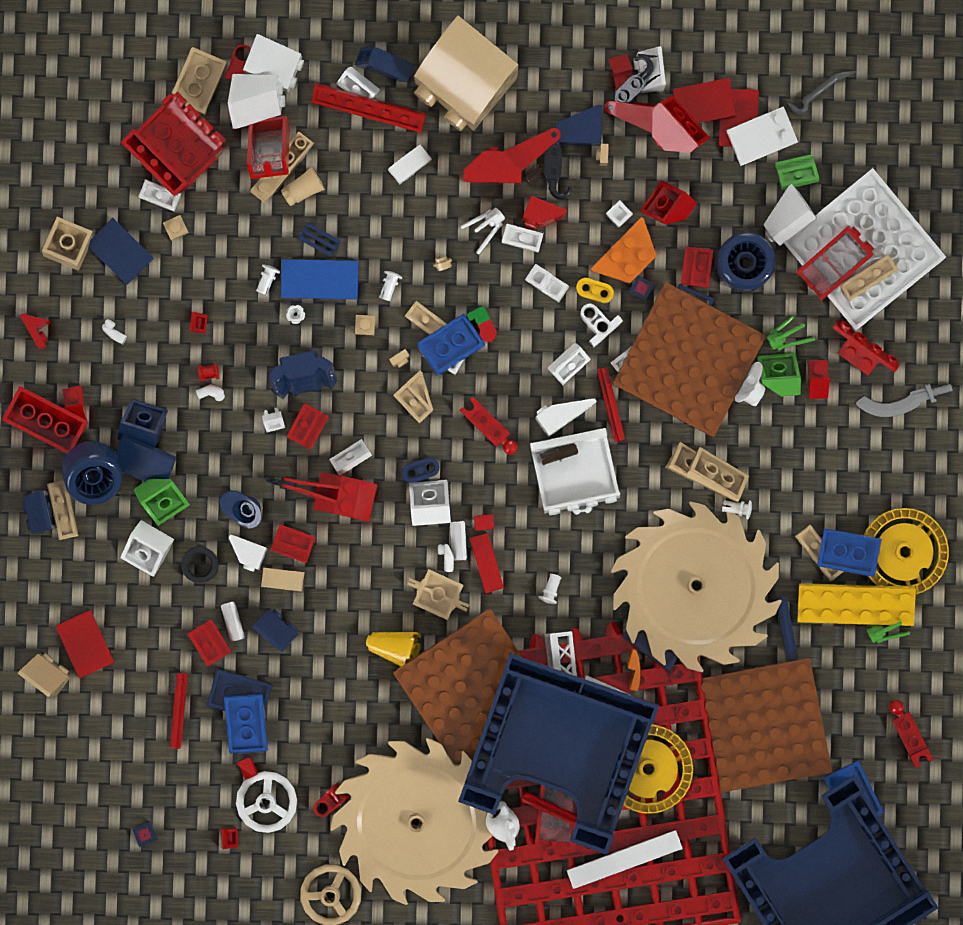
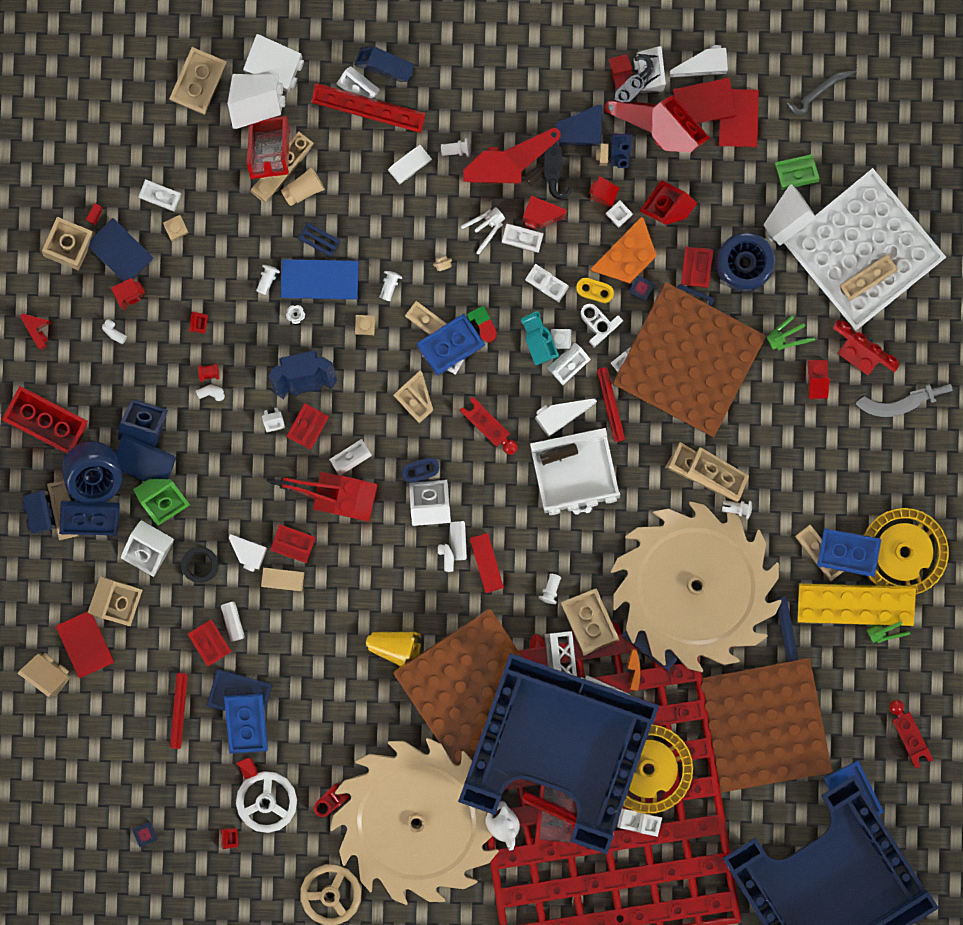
(75, 401): red slope -> none
(89, 518): none -> dark blue tile
(94, 214): none -> red tile
(115, 601): none -> tan slope
(128, 293): none -> red window
(175, 144): red slope -> none
(236, 66): red piece -> none
(241, 508): dark blue piece -> none
(276, 630): dark blue slope -> none
(400, 359): tan plate -> none
(438, 594): tan plate -> none
(456, 148): none -> white pin
(464, 75): tan brick -> none
(484, 522): red slope -> none
(539, 339): none -> teal piece
(561, 338): none -> white plate
(589, 621): none -> tan plate
(604, 192): none -> red slope
(620, 150): none -> dark blue hips
(624, 859): white tile -> none
(639, 822): none -> white slope
(709, 62): none -> white slope
(751, 387): white piece -> none
(762, 136): white slope -> none
(781, 373): bright green slope -> none
(836, 262): clear door -> none

